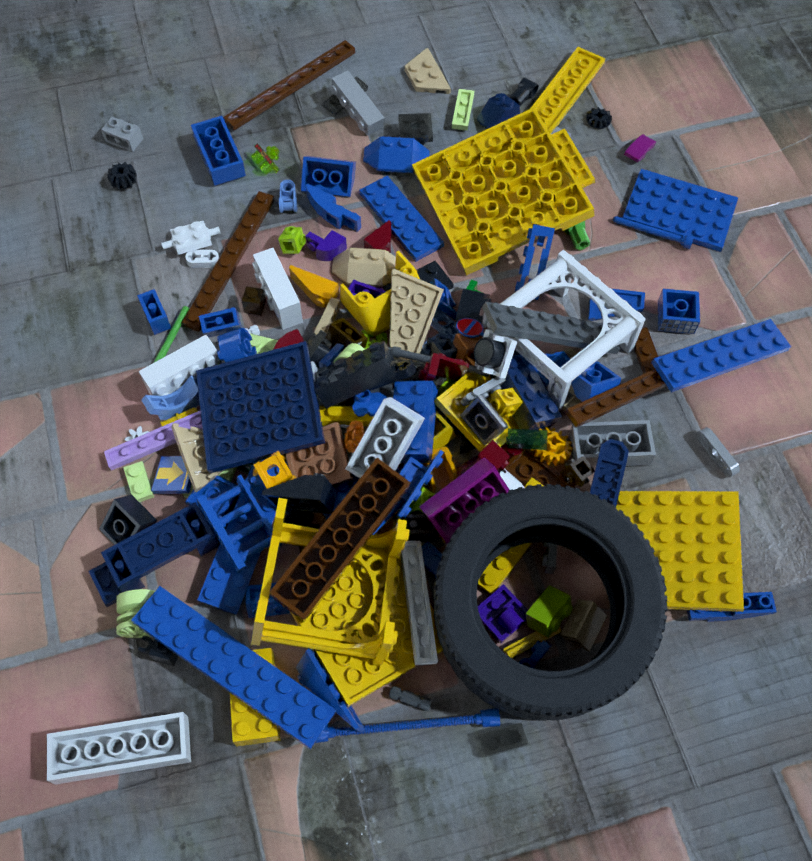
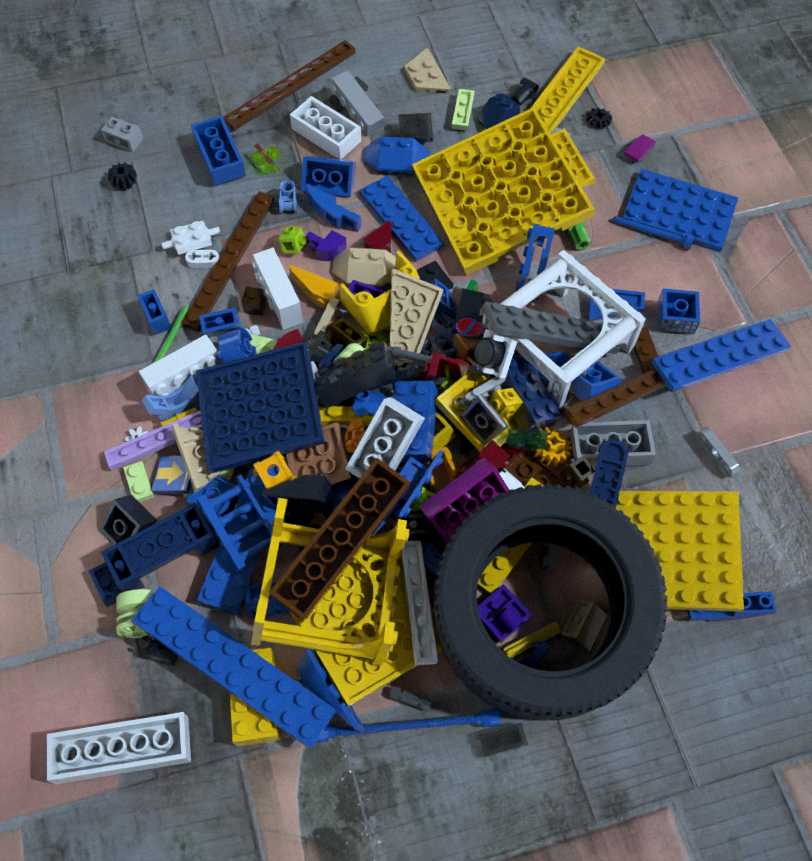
(325, 127): none -> white brick
(549, 611): lime brick -> none

